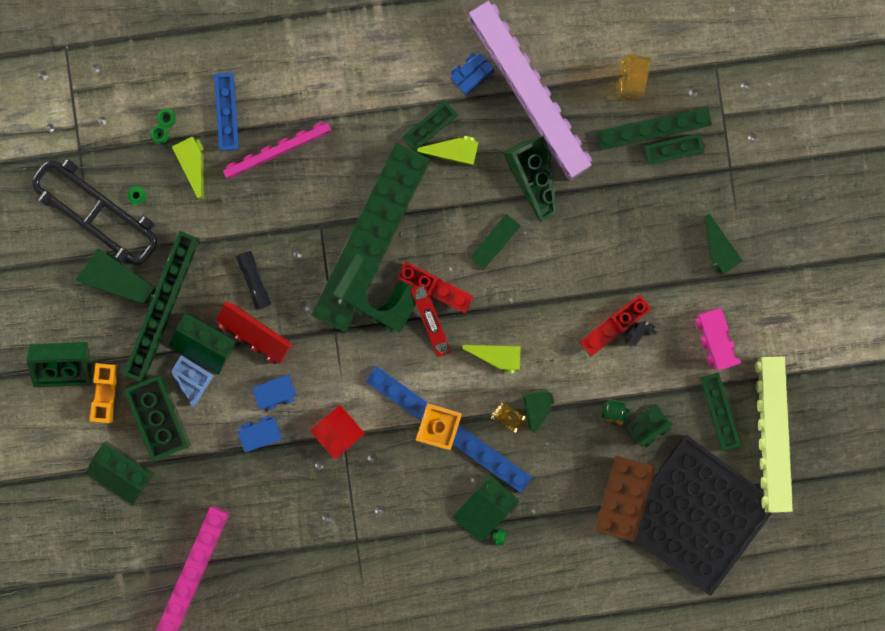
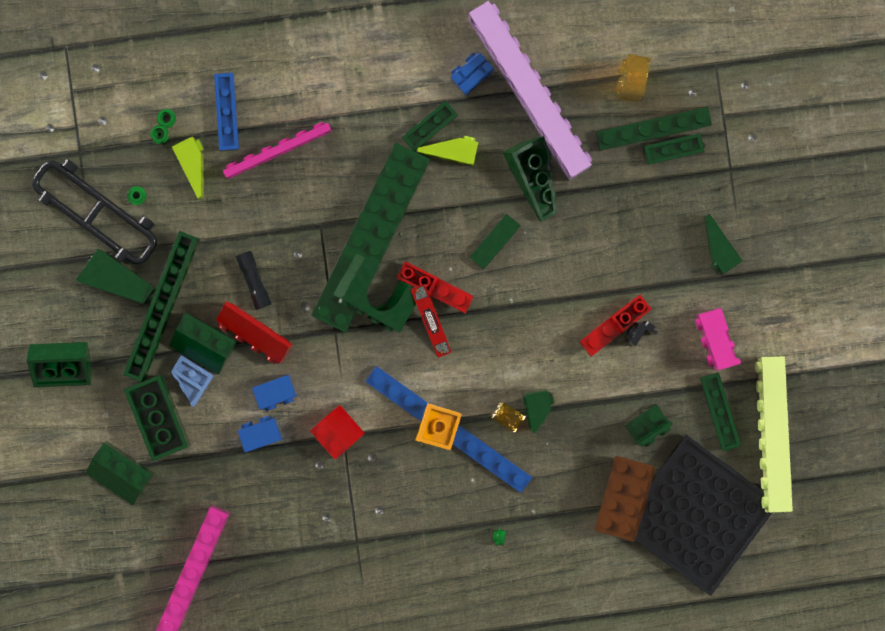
(106, 384): light orange arch -> none
(486, 508): dark green slope -> none
(500, 356): lime slope -> none
(615, 412): dark green head -> none

